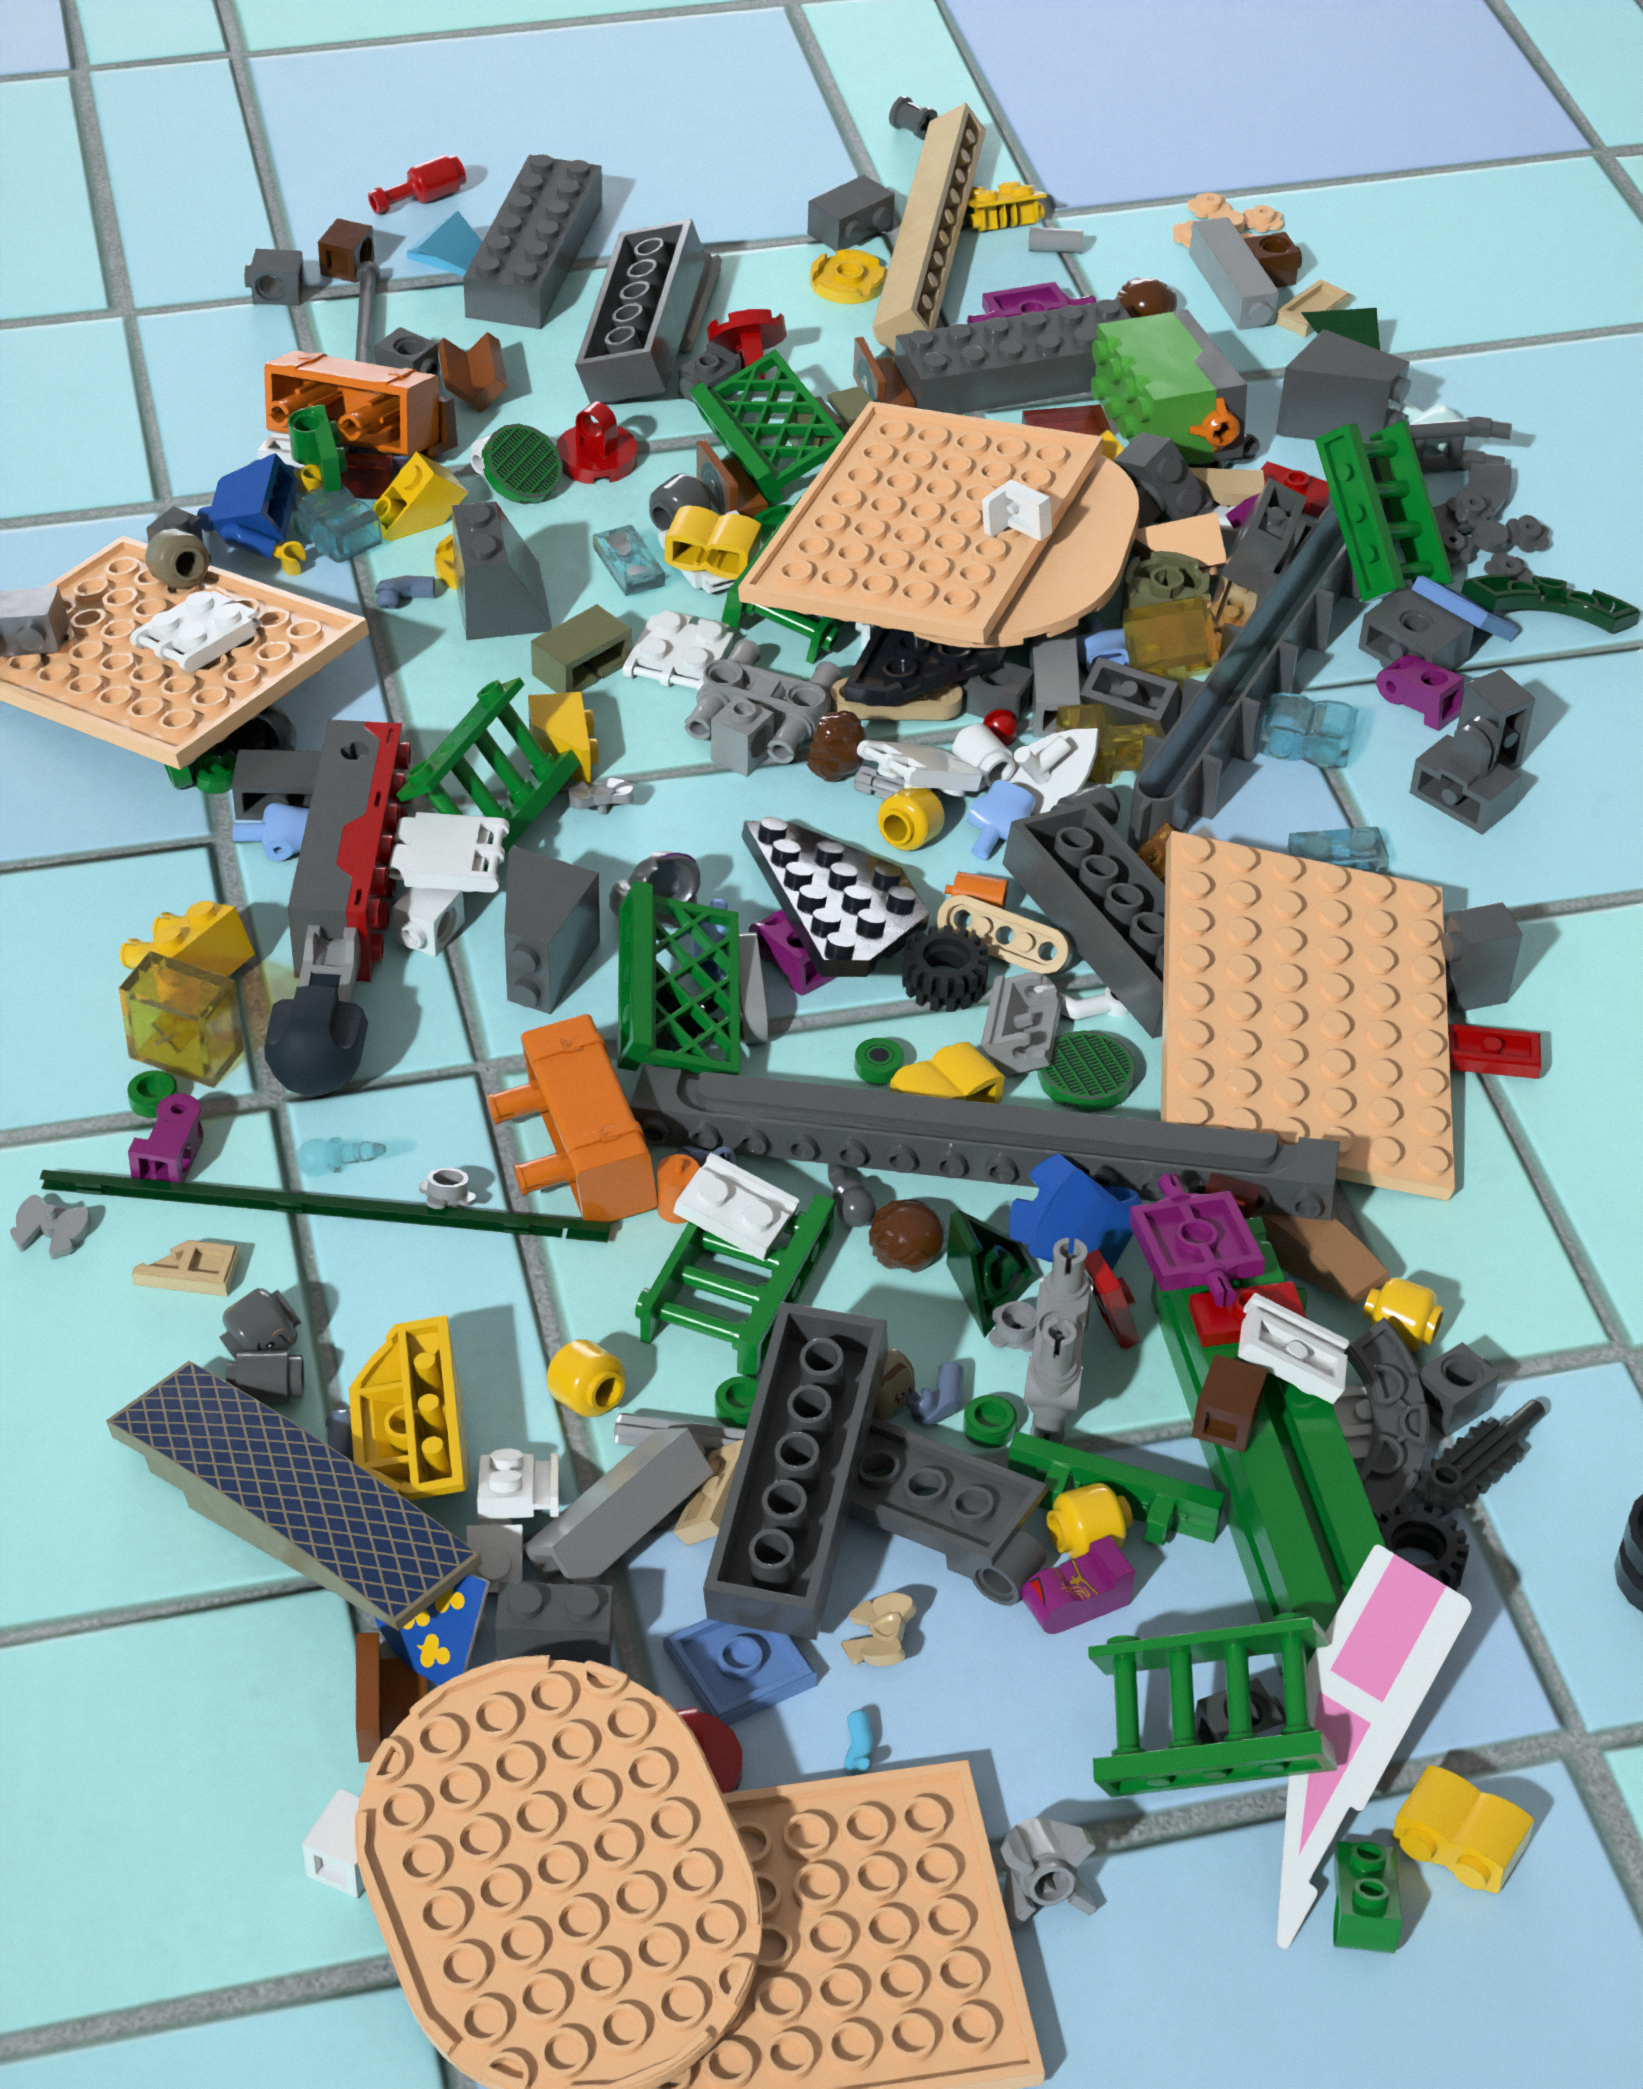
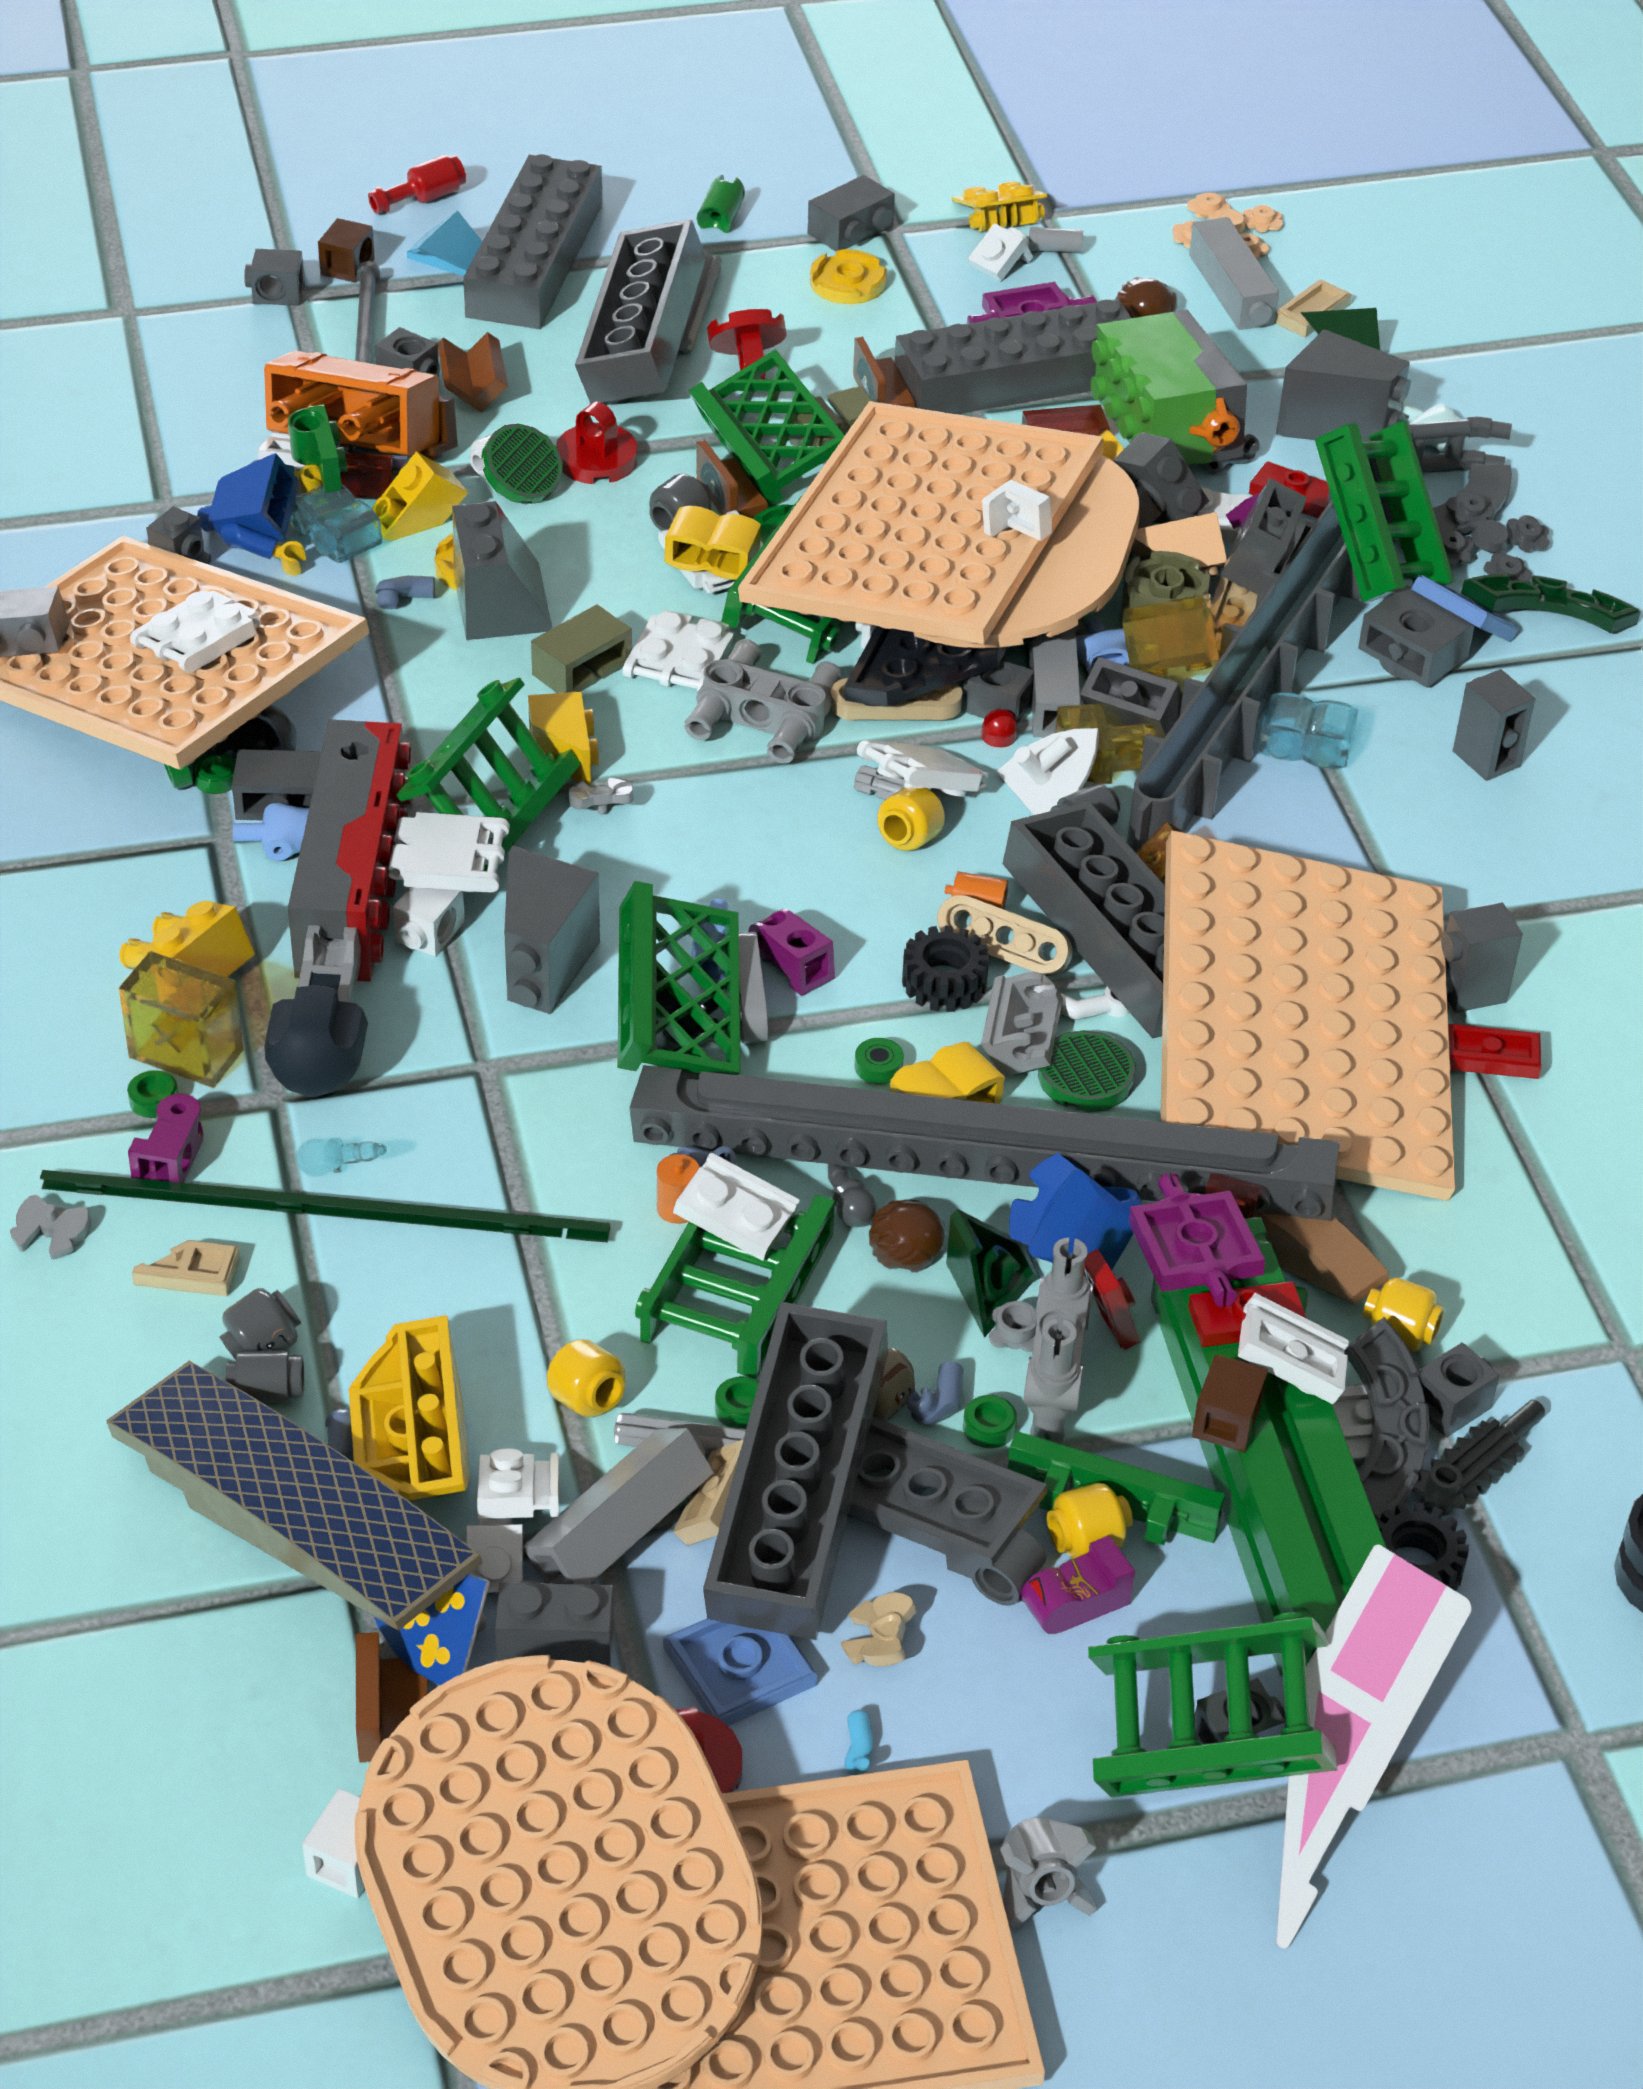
(177, 558): dark tan head -> none
(447, 1189): light grey plate -> none
(588, 1121): orange piece -> none
(628, 560): clear light blue piece -> none
(672, 876): flat silver hair -> none
(710, 368): dark grey brick -> none
(721, 204): none -> green piece
(741, 735): light grey brick -> none
(835, 746): reddish brown hair -> none
(837, 898): black plate -> none
(911, 116): dark grey bush -> none
(930, 226): tan brick -> none
(984, 751): white brick -> none
(995, 812): light blue piece -> none
(1000, 251): none -> white bracket
(1230, 486): tan tile -> none
(1277, 257): reddish brown brick -> none
(1351, 848): clear light blue piece -> none
(1366, 1897): green plate -> none
(1423, 688): magenta leg -> none
(1462, 1829): yellow brick -> none
(1464, 778): dark grey brick -> none

